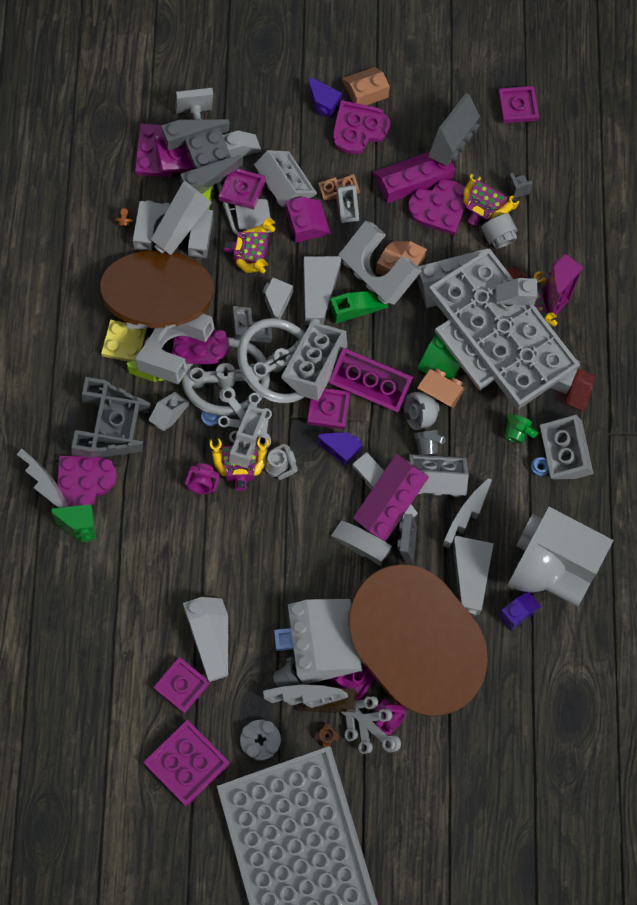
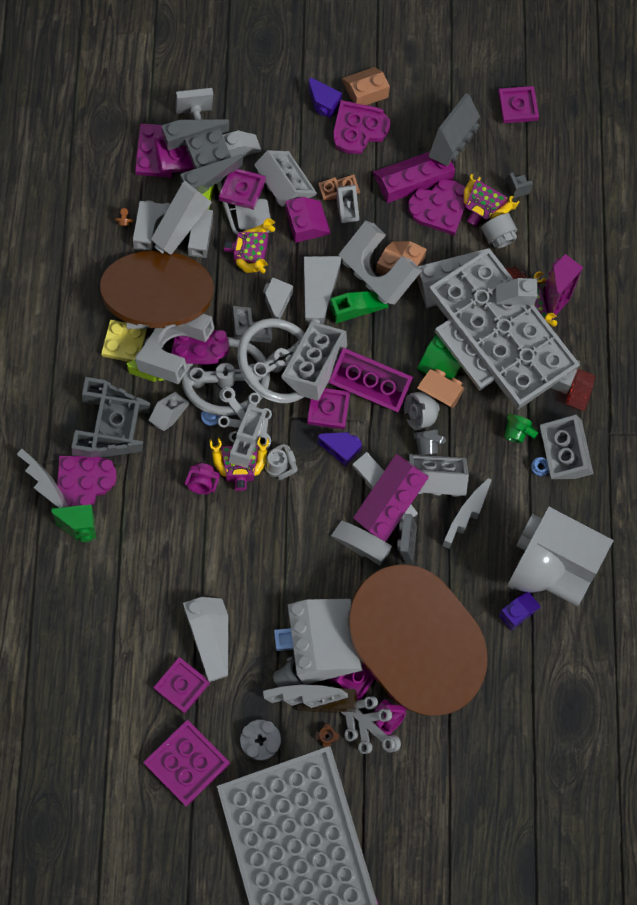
(472, 568): light grey slope -> none

